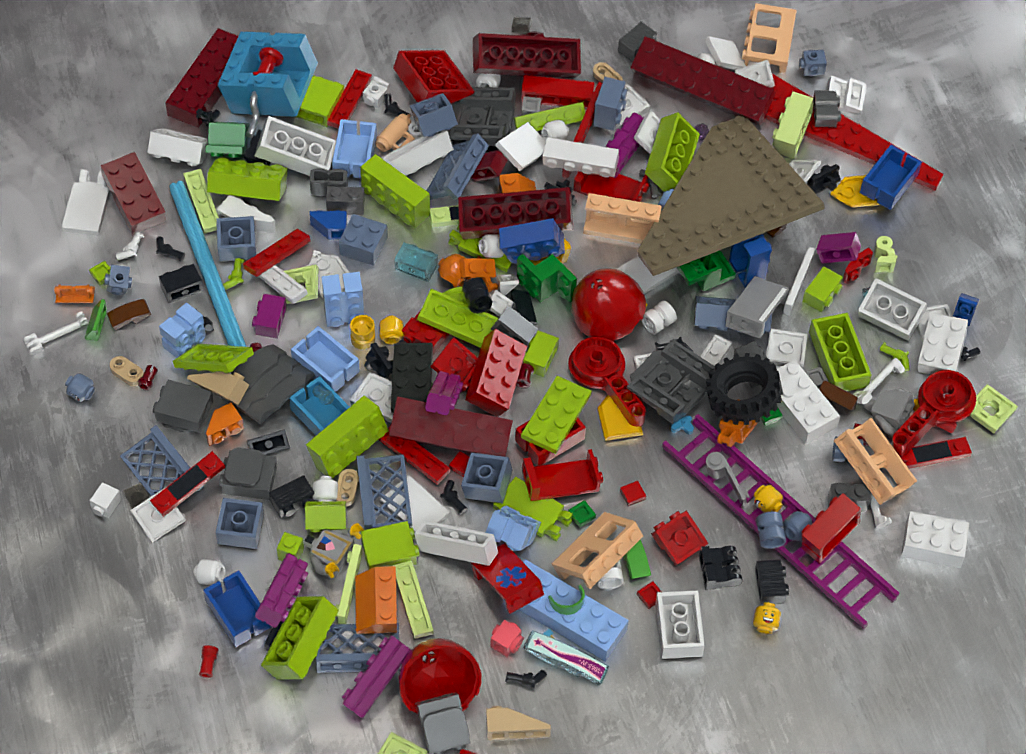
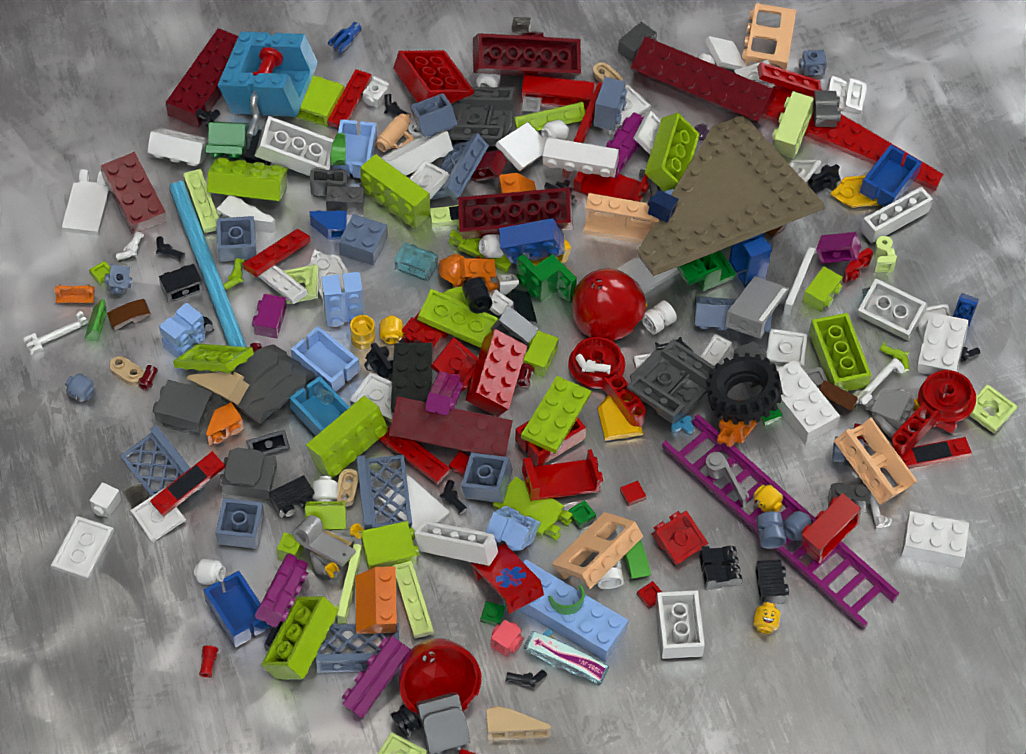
(82, 548): none -> white tile
(311, 536): none -> light grey door
(338, 150): none -> bright green helmet
(344, 37): none -> blue arm
(405, 720): none -> black wheel
(430, 177): none -> white tile
(492, 613): none -> green plate
(592, 366): none -> white piece
(662, 206): none -> dark blue brick
(788, 79): none -> red plate
(896, 214): none -> white brick

